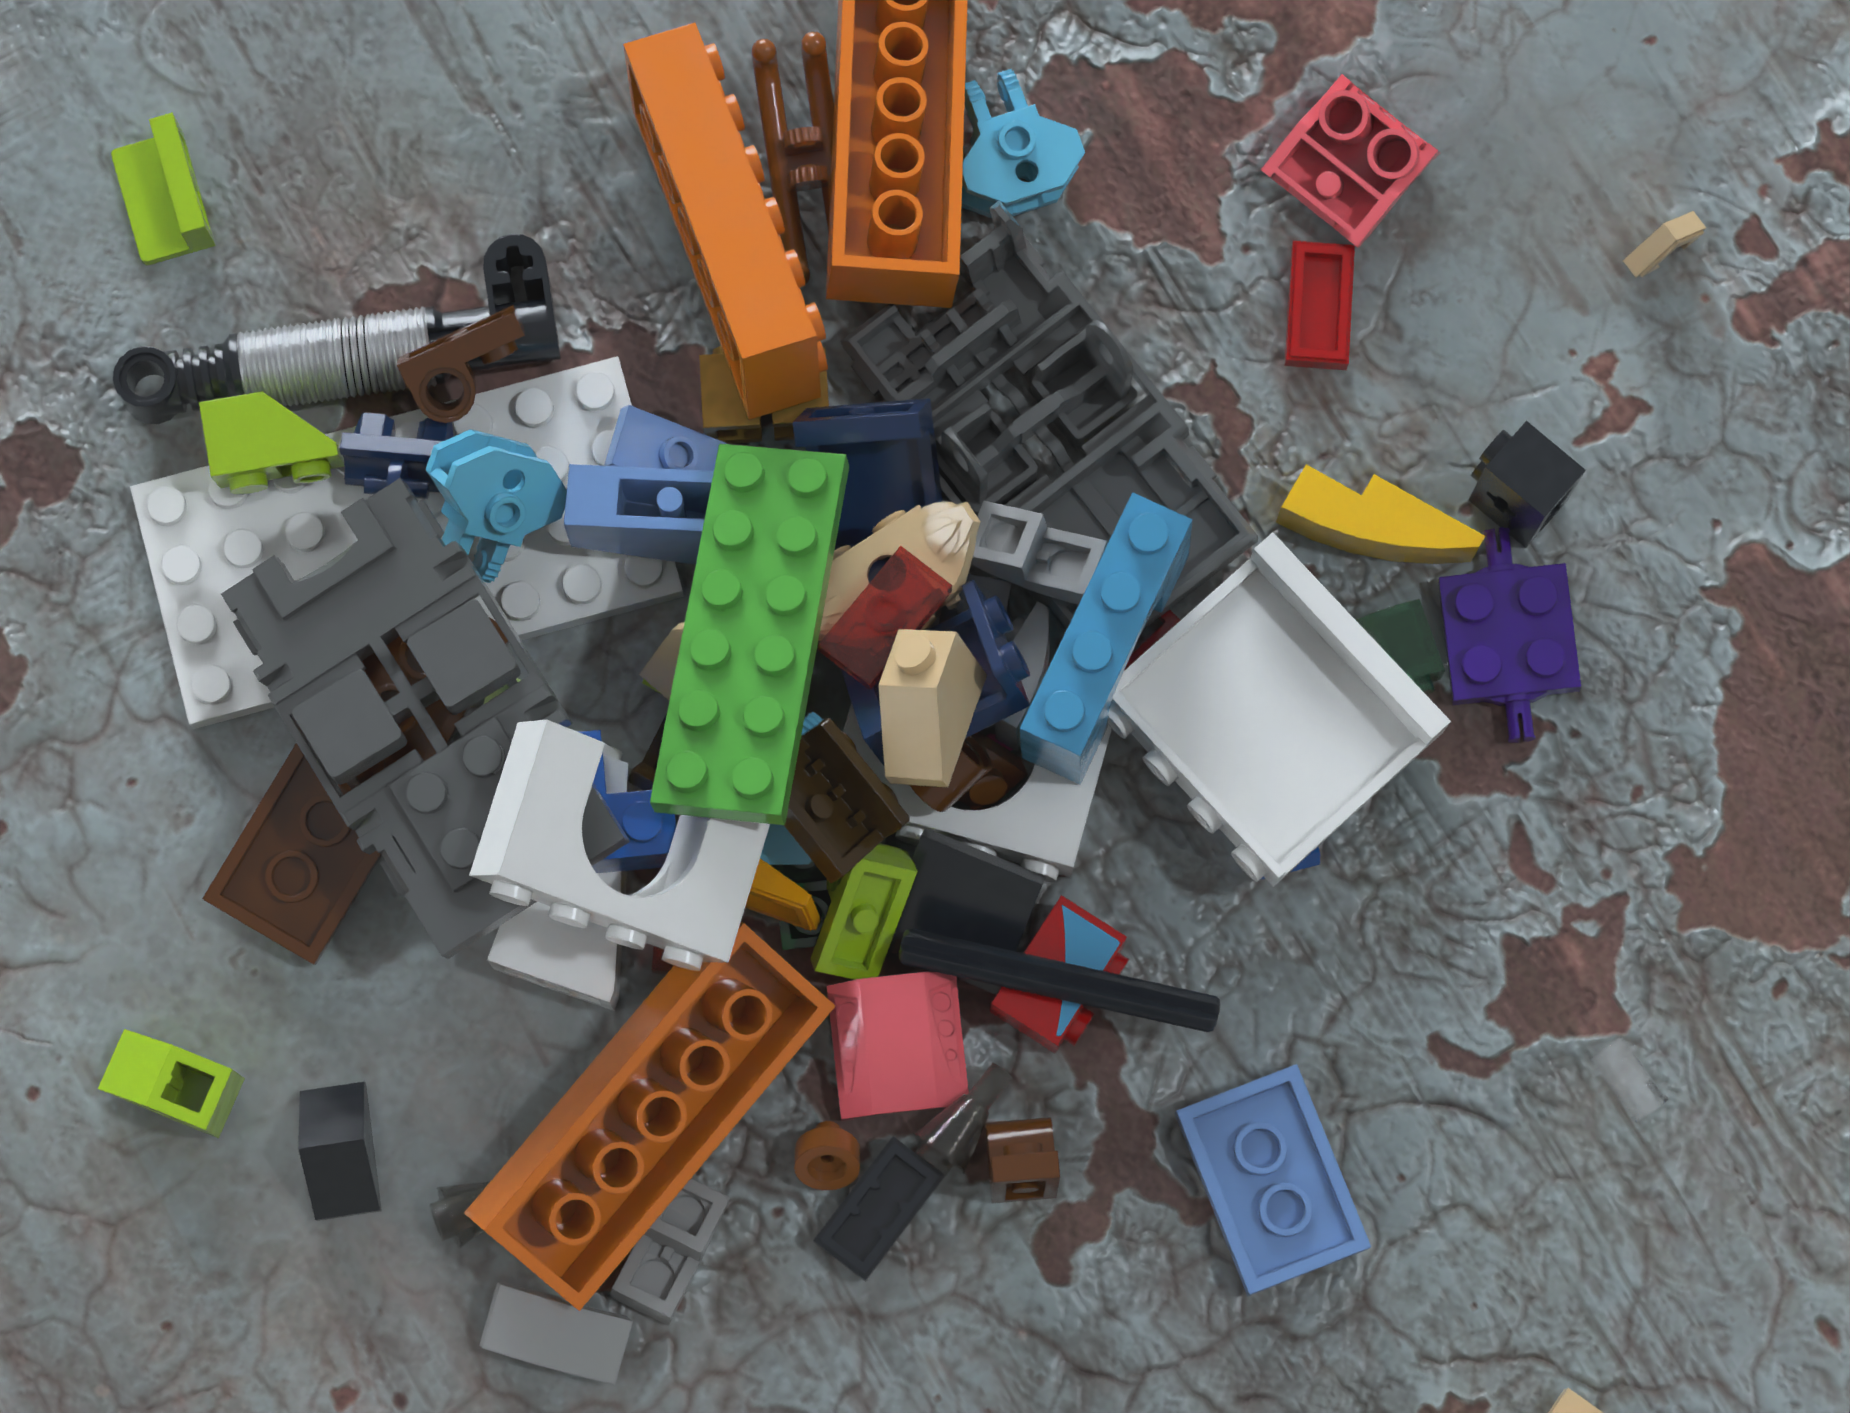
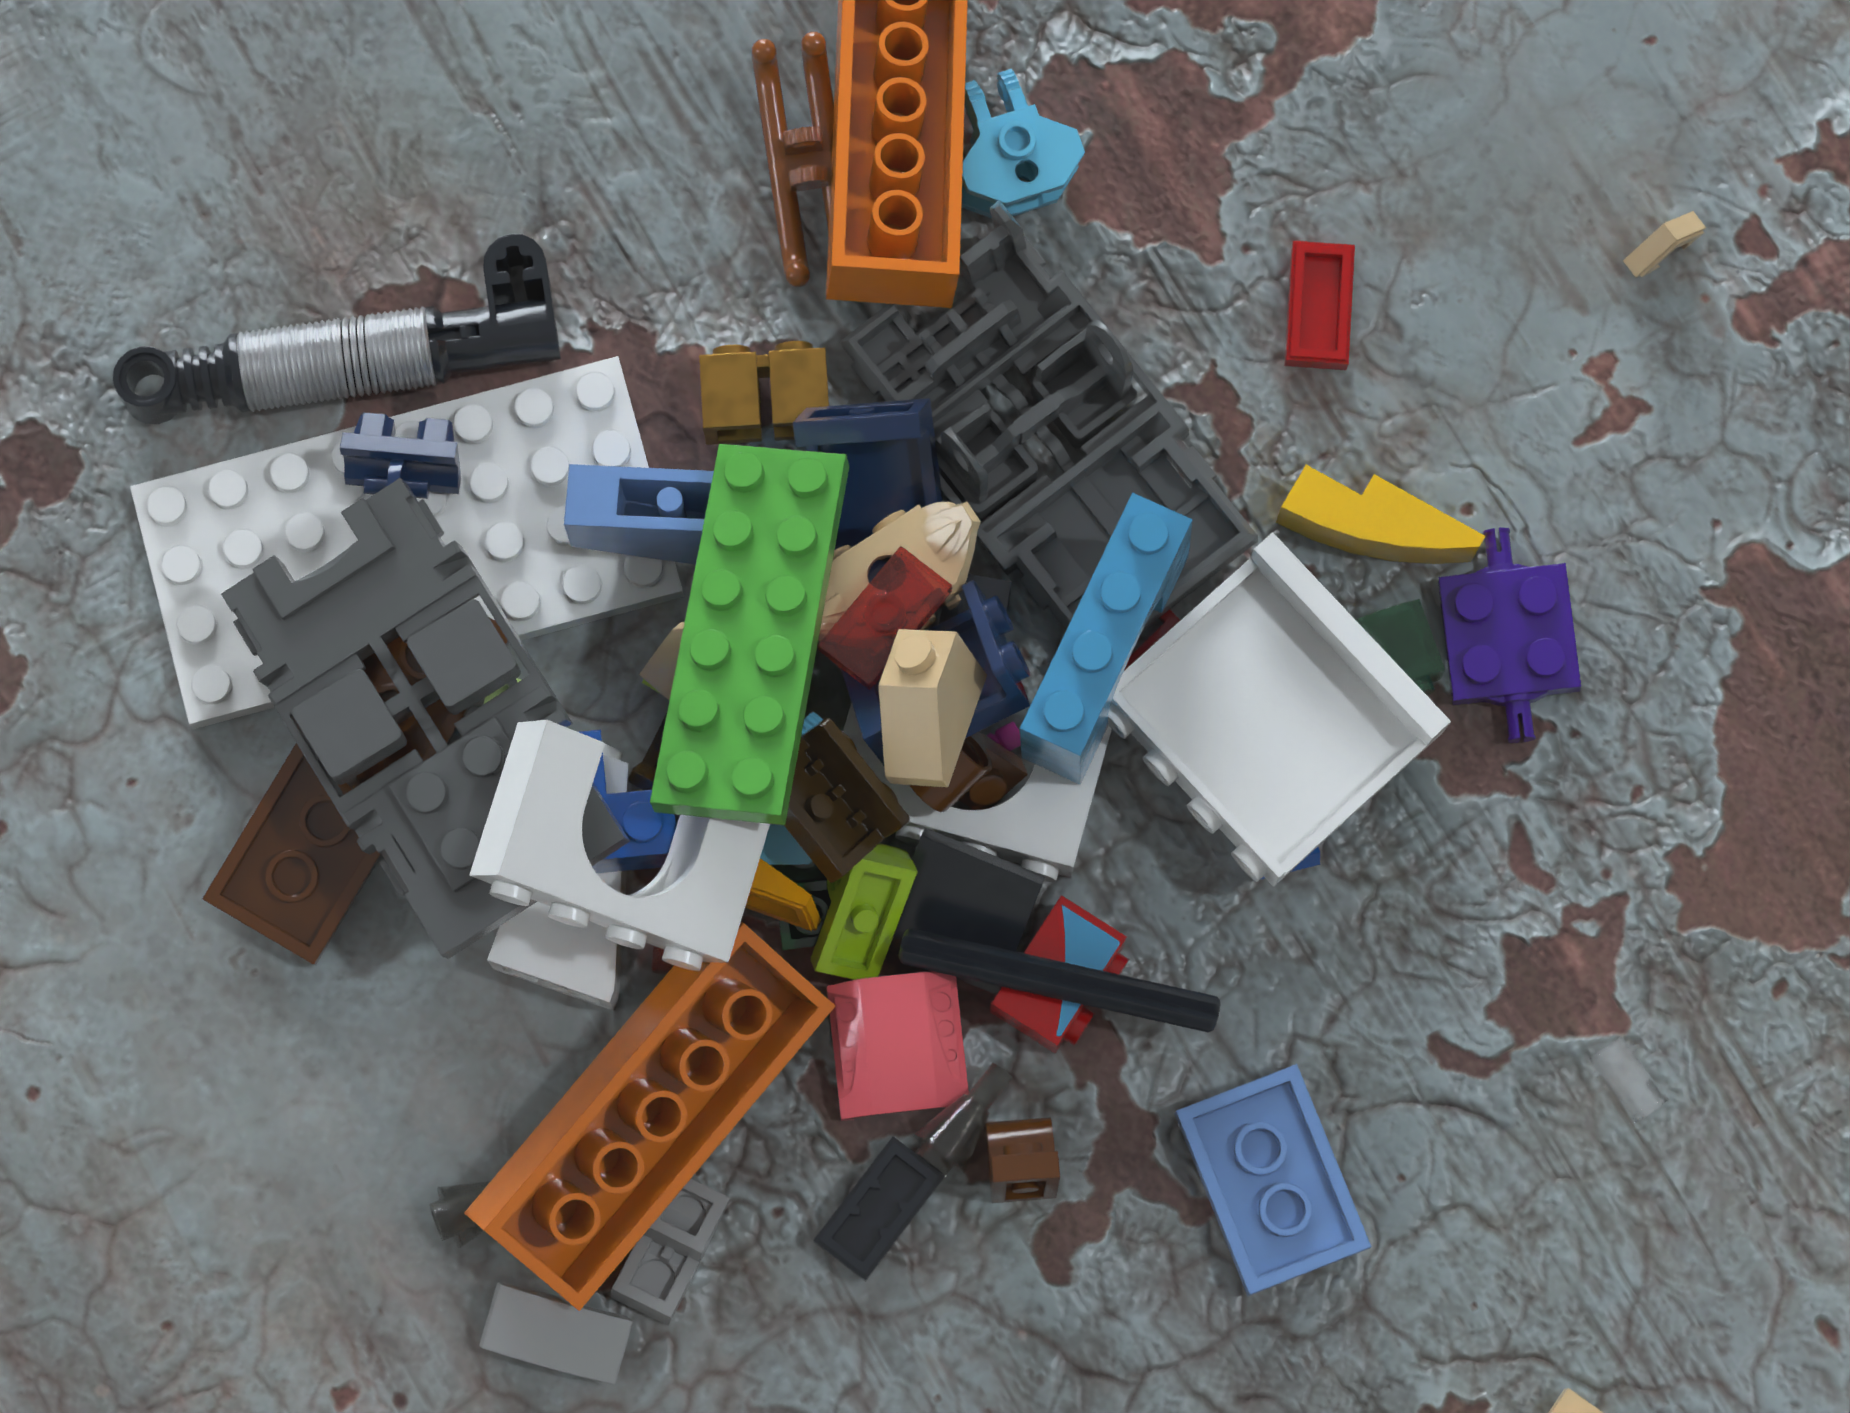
(162, 194): lime panel -> none
(172, 1082): lime slope -> none
(260, 440): lime slope -> none
(338, 1151): black slope -> none
(488, 338): reddish brown plate -> none
(495, 493): medium azure hinge -> none
(658, 443): medium blue plate -> none
(726, 221): orange brick -> none
(827, 1157): dark orange tile -> none
(1031, 555): light grey slope -> none
(1033, 642): light grey slope -> none
(1349, 161): coral slope -> none
(1524, 482): black brick -> none

